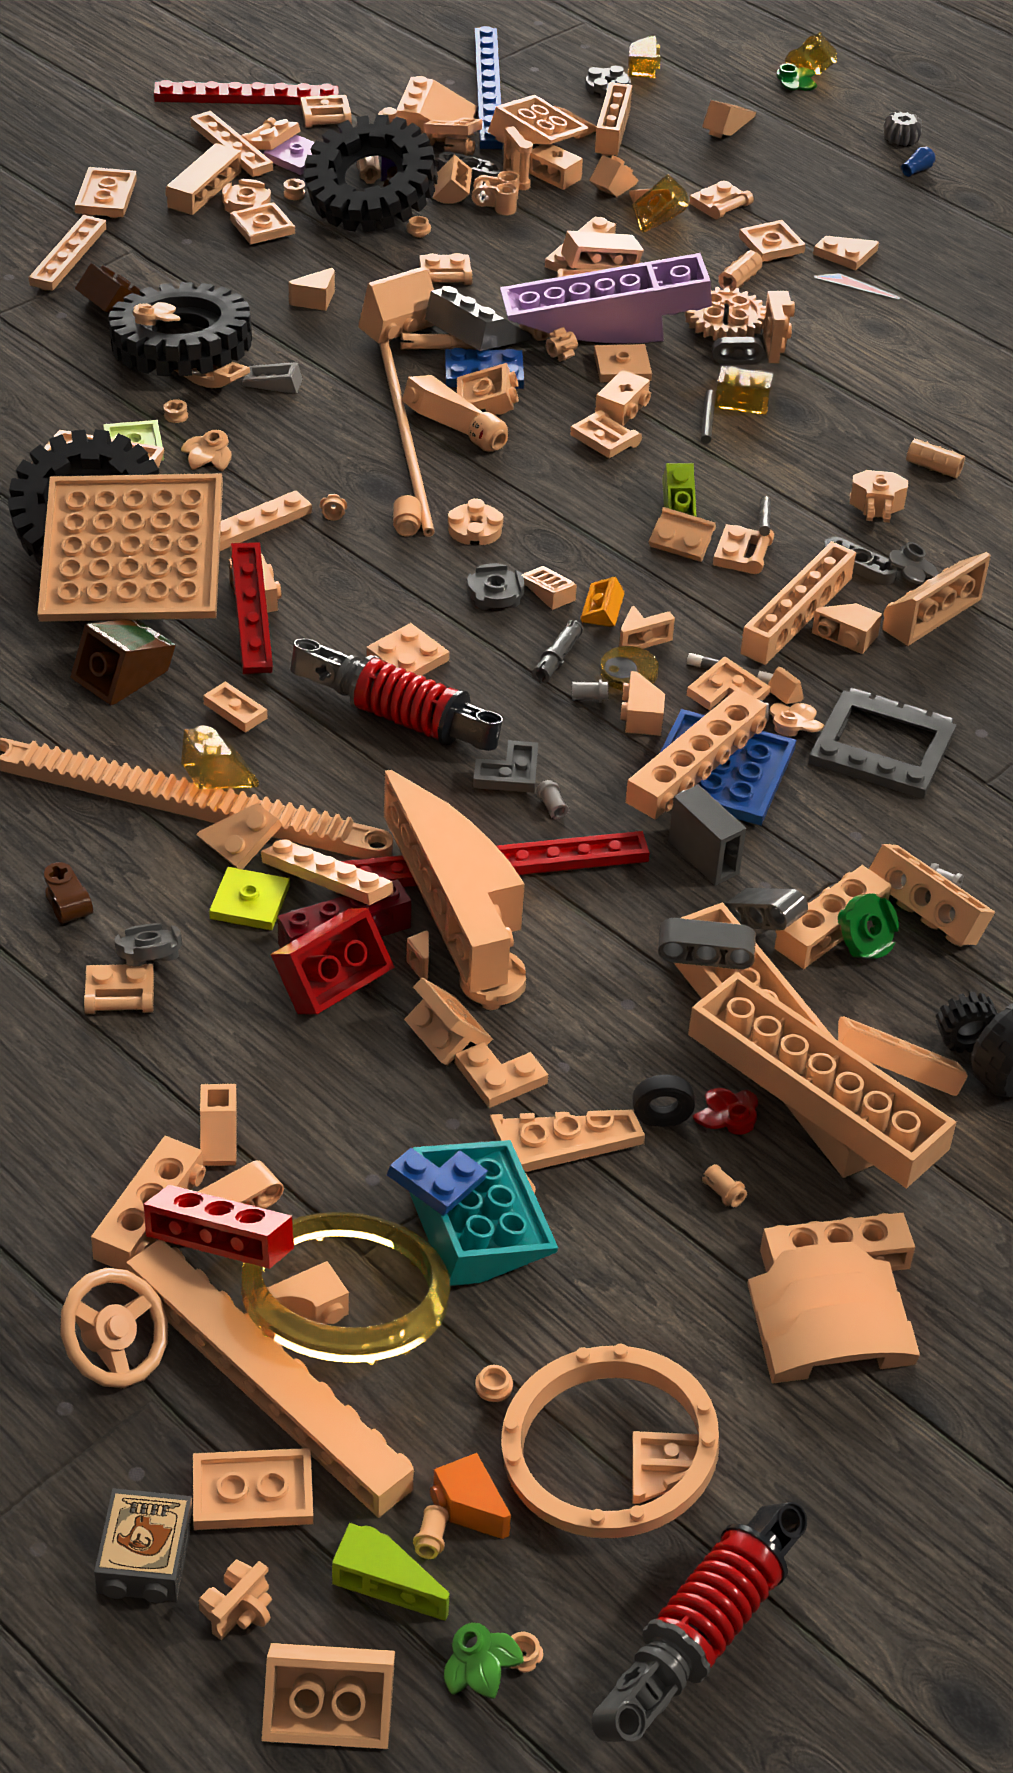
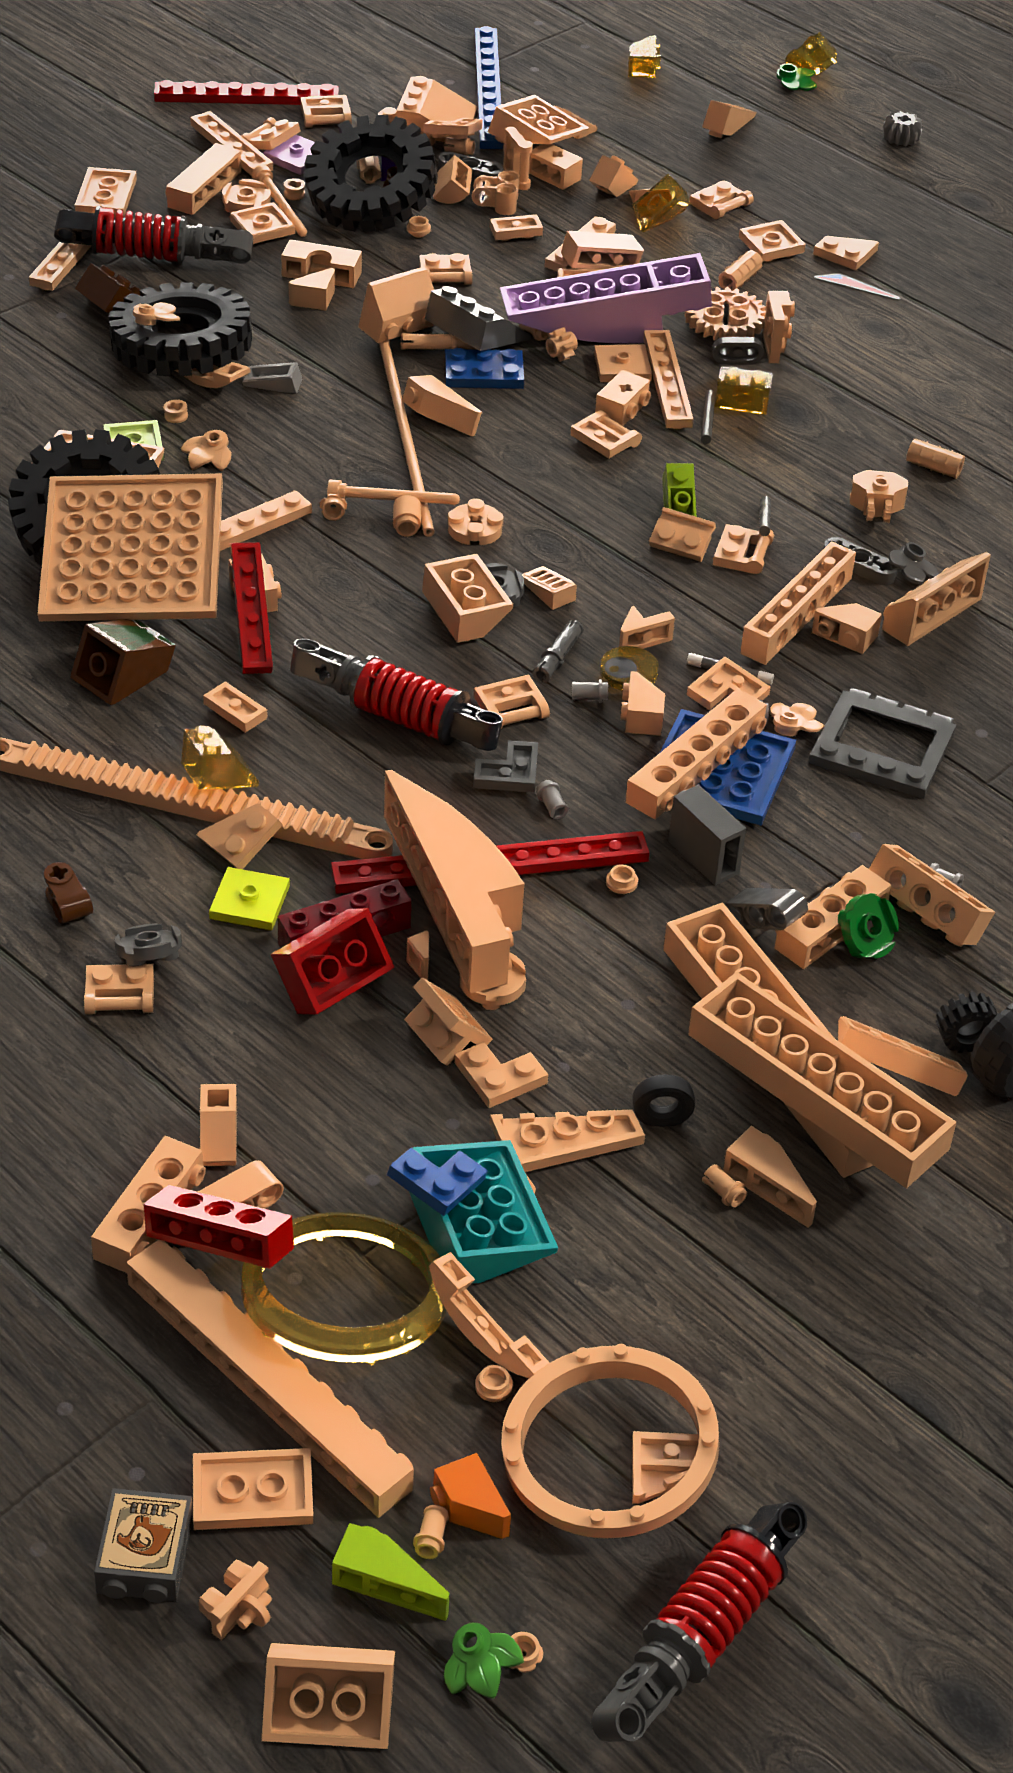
(112, 1329): light nougat piece -> none
(151, 237): none -> piece
(263, 174): none -> light nougat piece
(306, 258): none -> light nougat arch
(314, 1294): light nougat arch -> none
(327, 872): light nougat plate -> none
(344, 491): none -> light nougat piece
(410, 650): light nougat plate -> none
(465, 596): none -> light nougat slope
(477, 1325): none -> light nougat slope
(488, 432): light nougat head -> none
(490, 389): light nougat plate -> none
(510, 695): none -> light nougat plate
(516, 227): none -> light nougat plate
(599, 79): plate -> none
(603, 602): light orange slope -> none
(613, 119): light nougat brick -> none
(622, 879): none -> light nougat plate
(668, 379): none -> light nougat plate
(707, 943): dark grey beam -> none
(729, 1110): red plate -> none
(769, 1173): none -> light nougat slope
(786, 686): light nougat slope -> none
(830, 1309): light nougat slope -> none
(880, 1236): light nougat brick -> none
(920, 160): blue cone -> none

